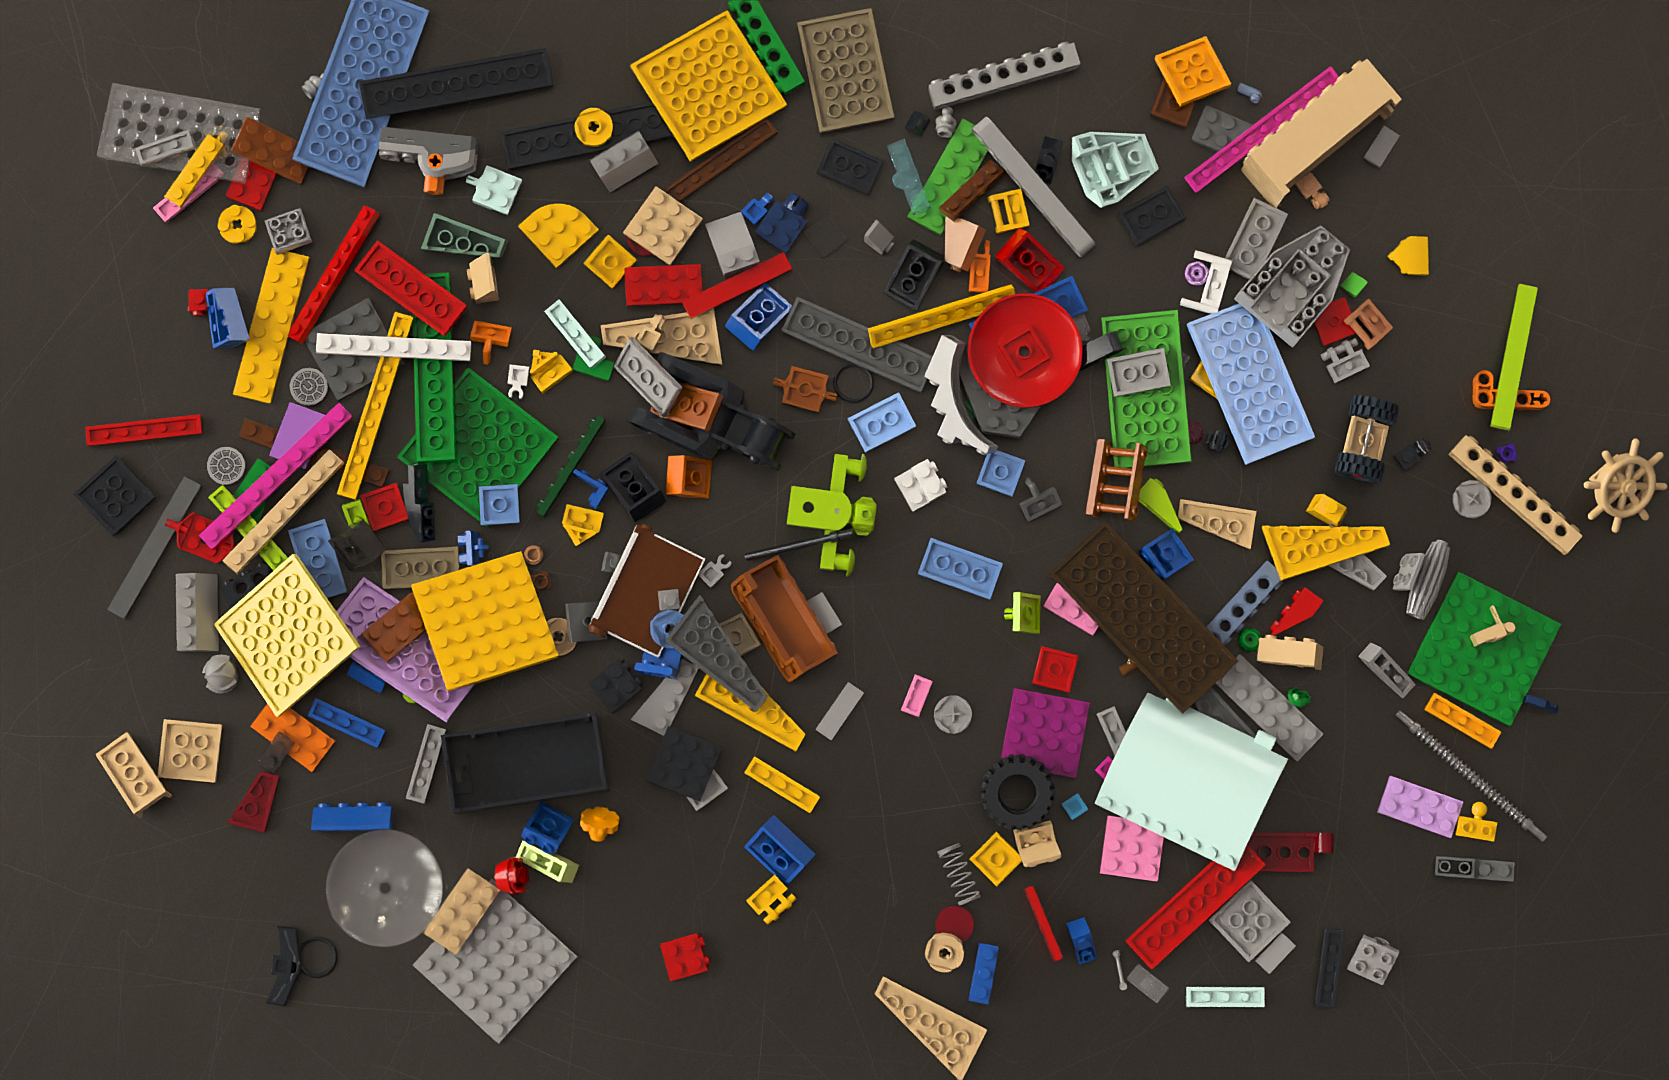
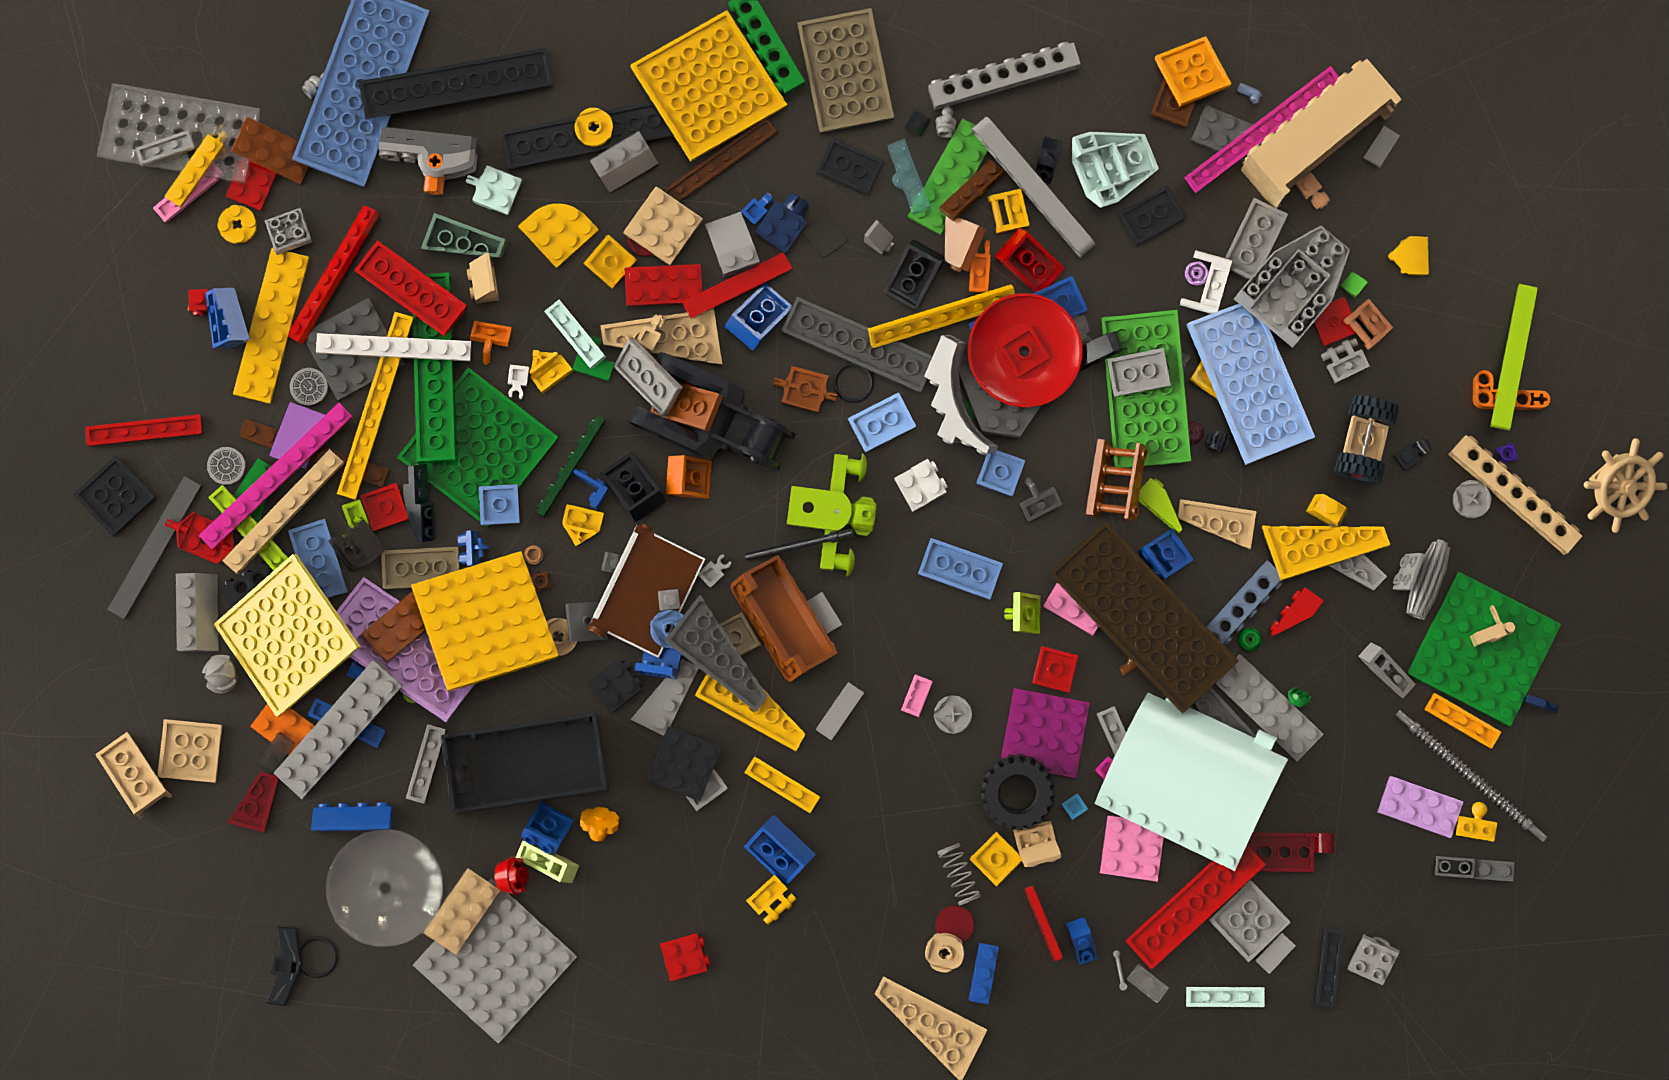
(338, 729): none -> light grey plate
(1290, 652): tan wedge -> none

